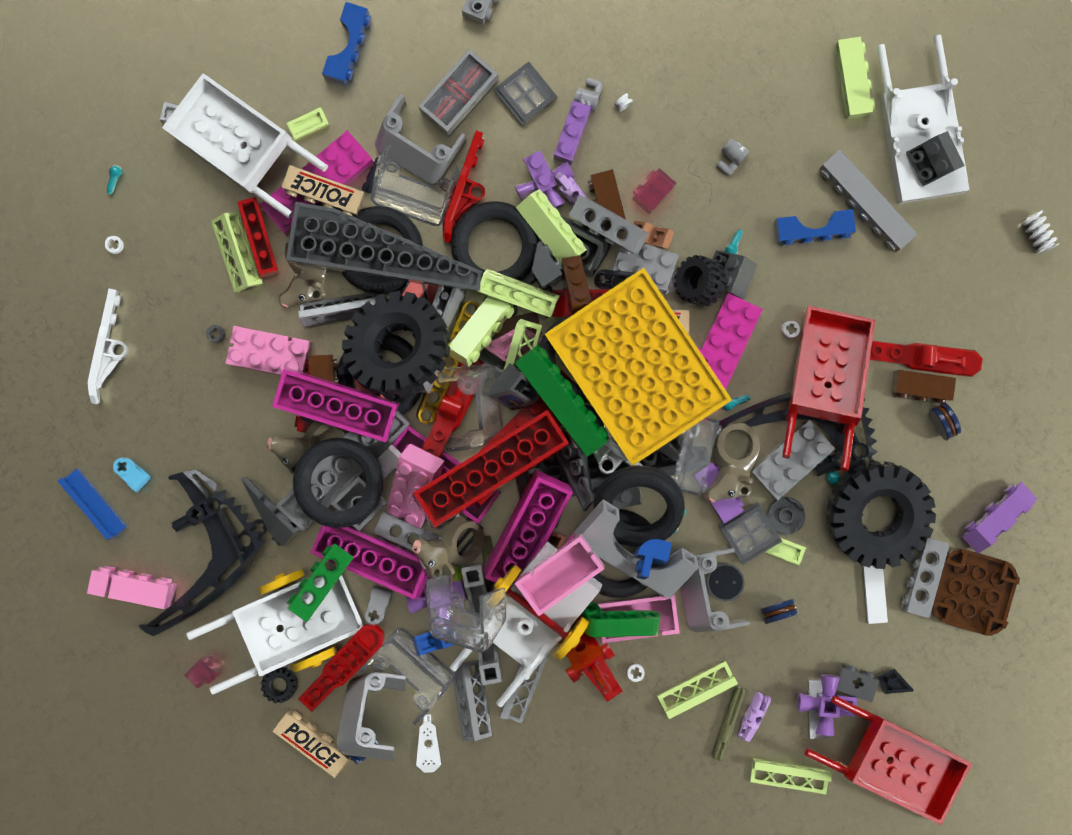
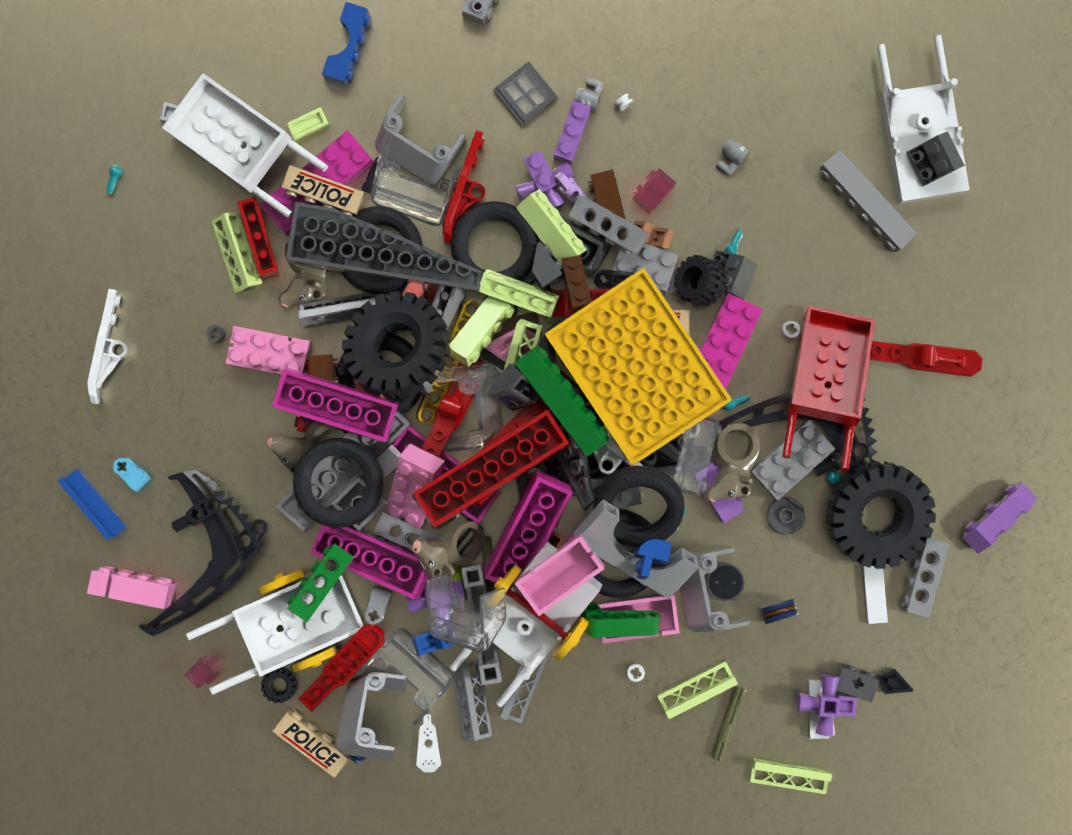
(115, 239): white bush -> none
(276, 522): dark grey wedge -> none
(458, 92): clear brick -> none
(590, 658): red piece -> none
(750, 533): clear piece -> none
(754, 716): lavender hinge -> none
(788, 551): yellowish green tile -> none
(791, 230): blue arch -> none
(854, 78): yellowish green brick -> none
(913, 776): piece -> none
(923, 386): reddish brown brick -> none
(945, 421): dark blue head -> none
(975, 592): reddish brown plate -> none
(1039, 232): white piece -> none

